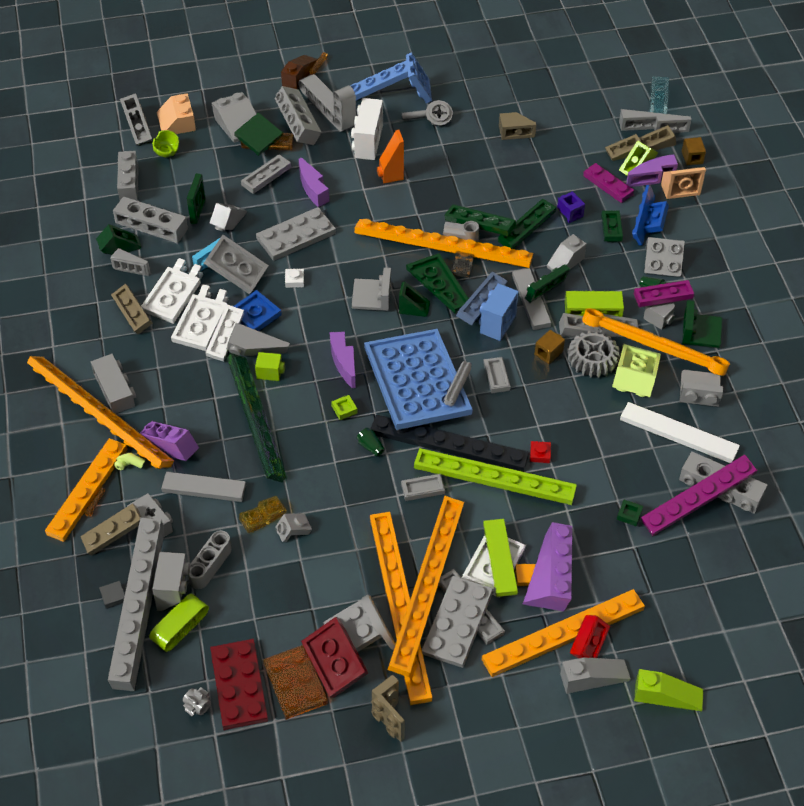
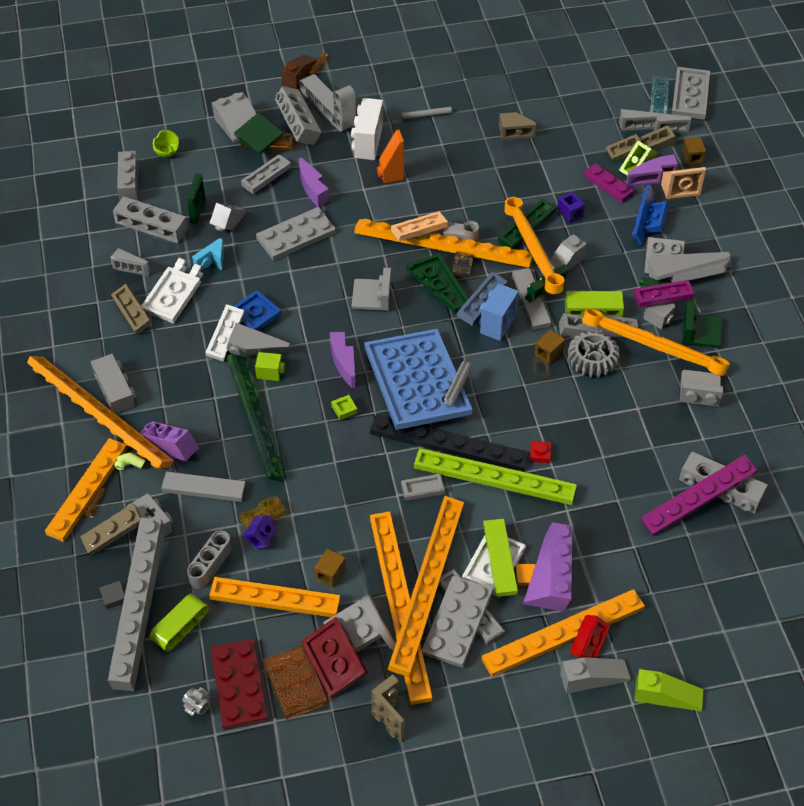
(113, 238): dark green slope -> none
(136, 119): light grey slope -> none
(170, 579): light grey slope -> none
(177, 115): light nougat slope -> none
(200, 319): white tile -> none
(236, 264): light grey plate -> none
(260, 531): none -> dark purple brick
(274, 597): none -> light orange plate
(292, 525): light grey bracket -> none
(294, 278): white plate -> none
(330, 567): none -> pearl gold brick
(369, 440): dark green cone -> none
(408, 68): medium blue bracket -> none
(412, 302): dark green slope -> none
(419, 226): none -> light nougat plate
(445, 110): light grey gear -> none
(486, 221): dark green plate -> none
(496, 375): light grey tile -> none
(513, 208): none -> light orange piece
(612, 226): dark green plate -> none
(629, 512): dark green plate -> none
(636, 371): yellowish green slope -> none
(680, 432): white tile -> none
(688, 266): none -> light grey wedge
(691, 93): none -> light grey plate

